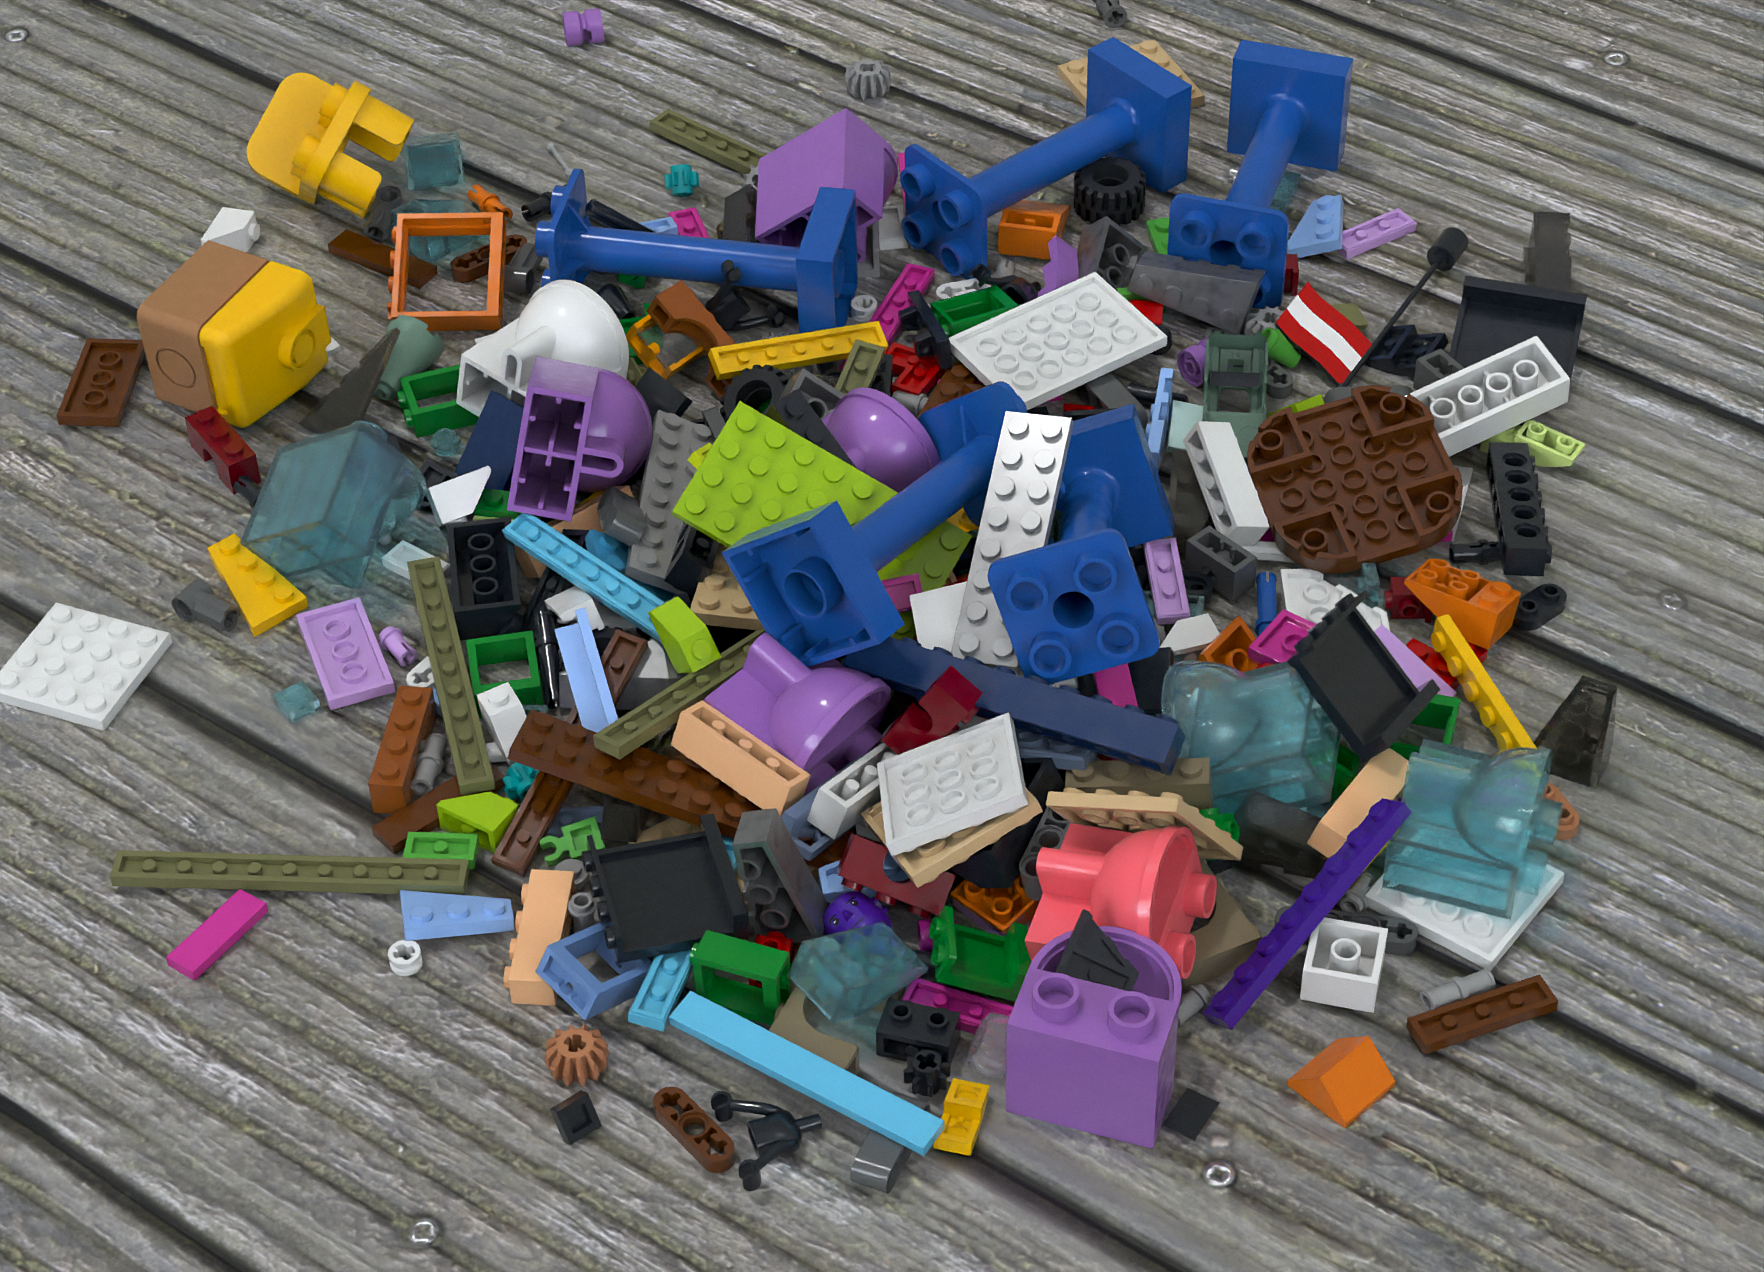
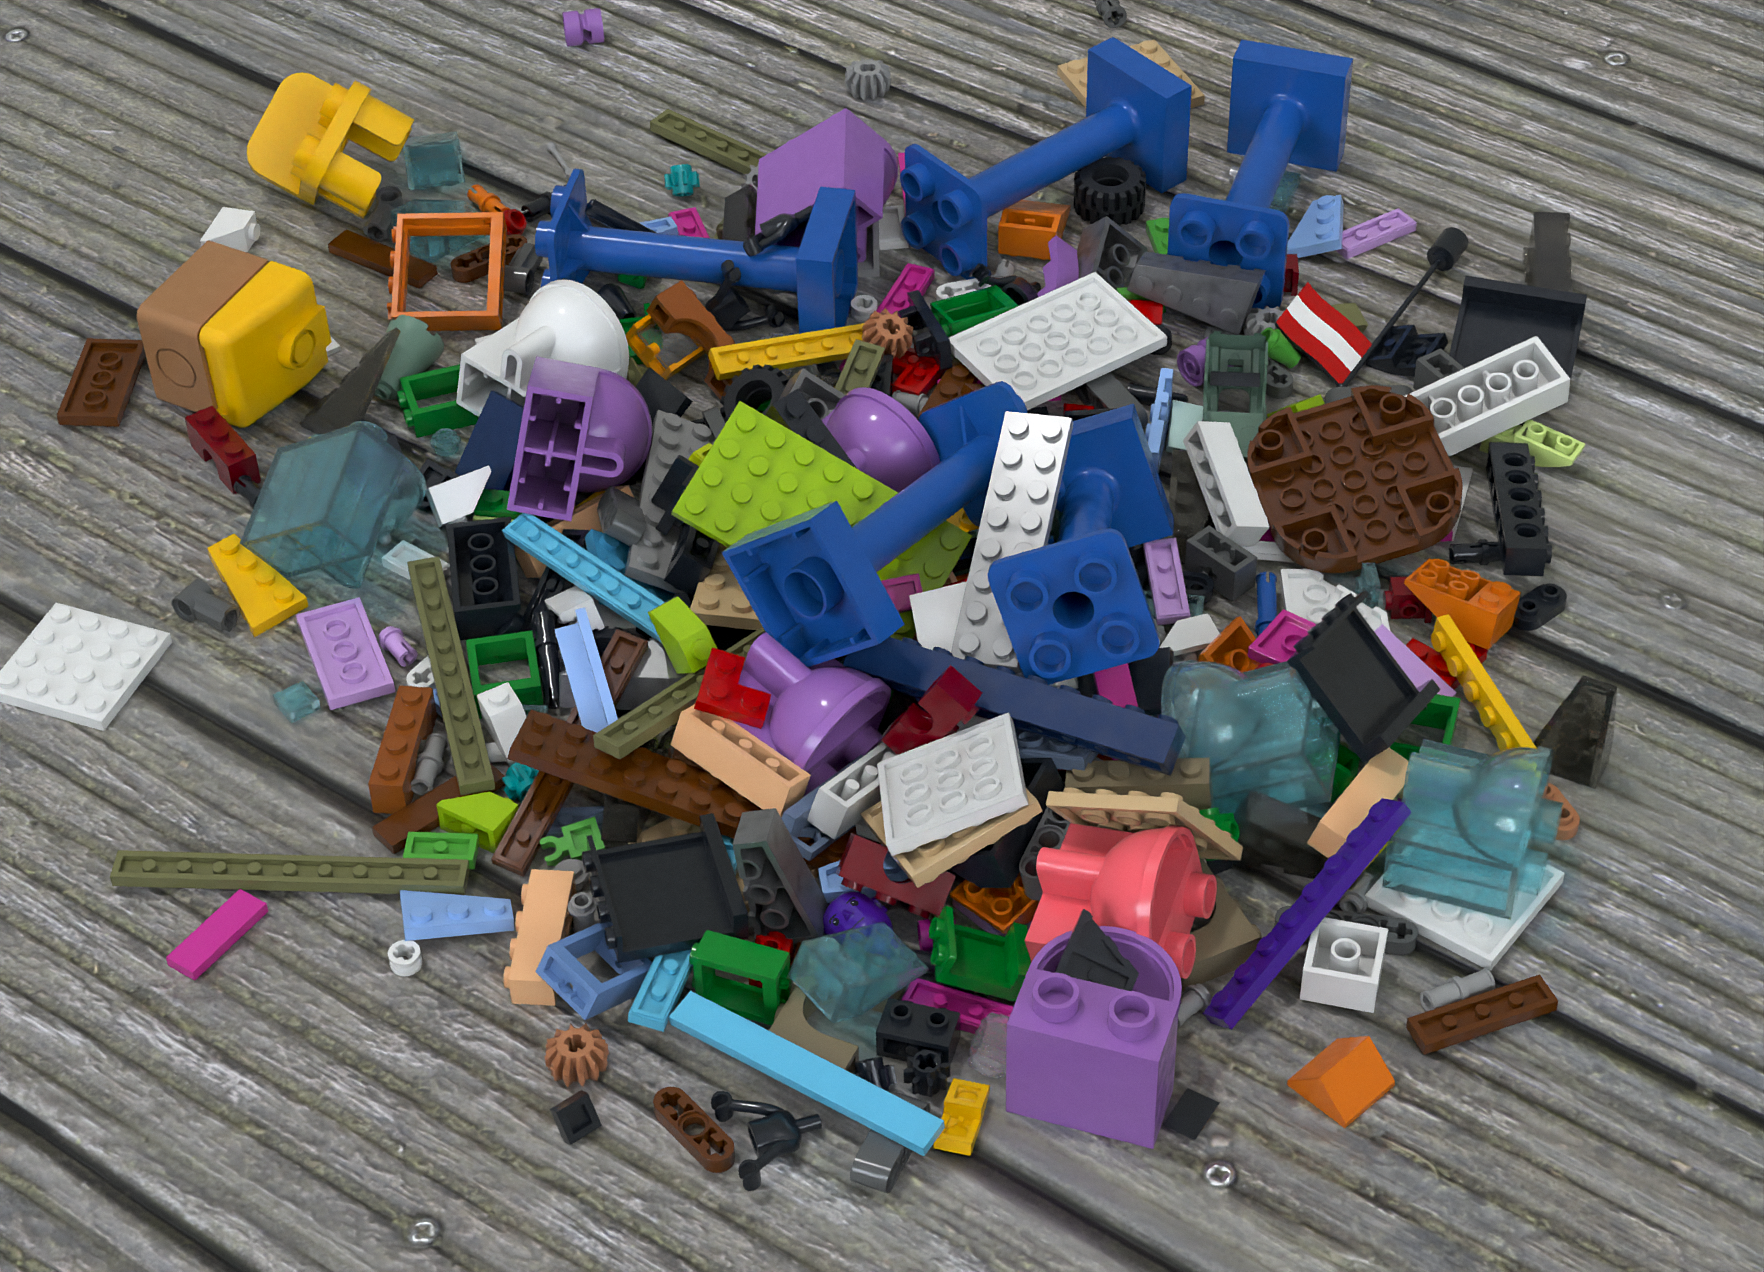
(515, 222): none -> red plate
(671, 490): none -> black bracket
(726, 698): none -> red plate
(776, 230): none -> black piece
(876, 1072): none -> black gear
(888, 332): none -> nougat gear

